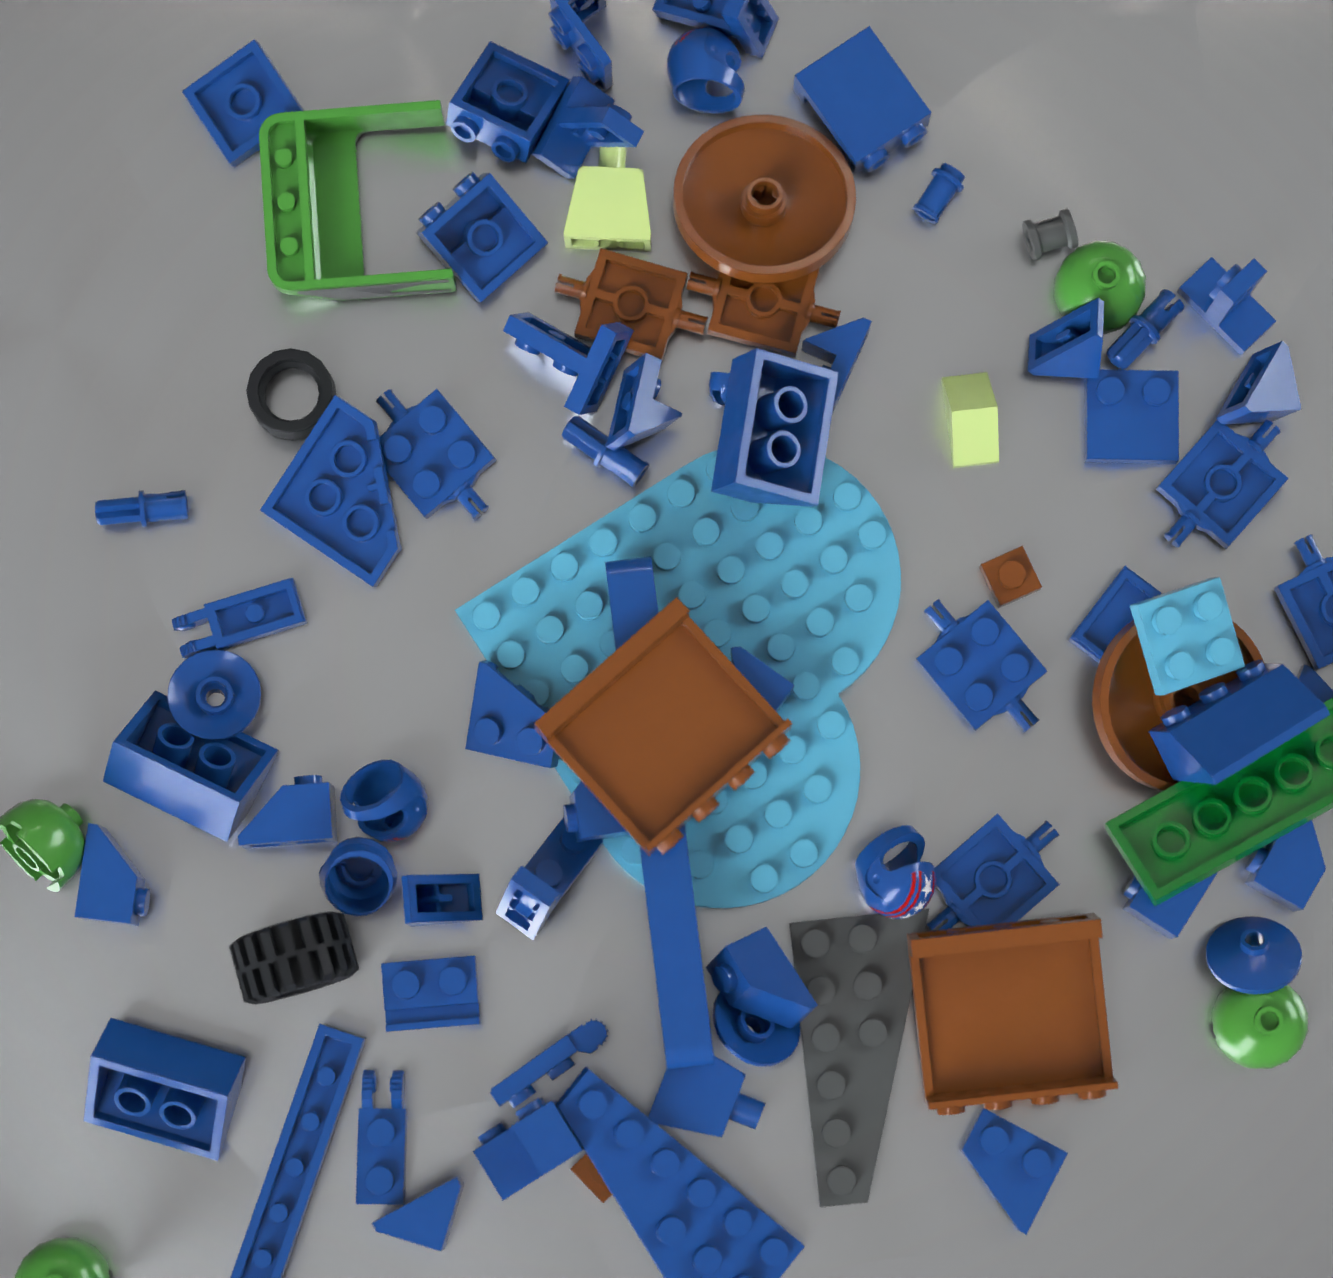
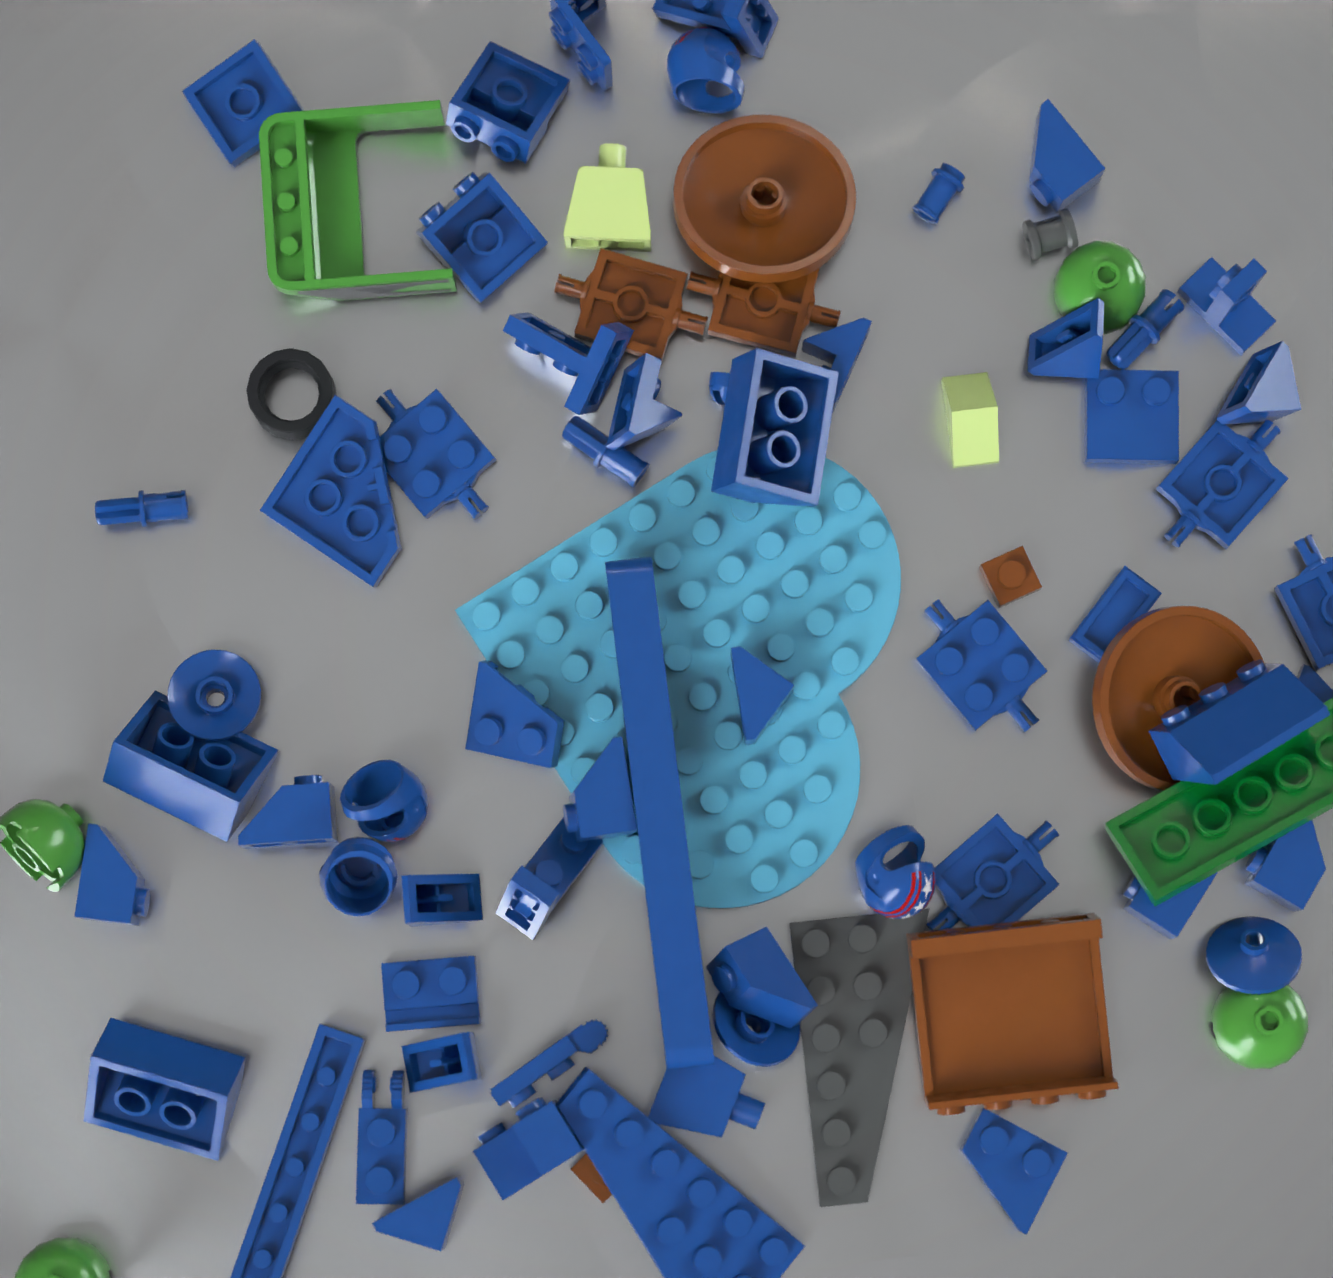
(244, 617): blue hinge -> none
(293, 957): black tyre -> none
(441, 1062): none -> blue slope
(583, 121): blue bracket -> none
(663, 729): dark orange panel -> none
(864, 100): blue panel -> none
(1060, 161): none -> blue slope
(1187, 636): medium azure plate -> none

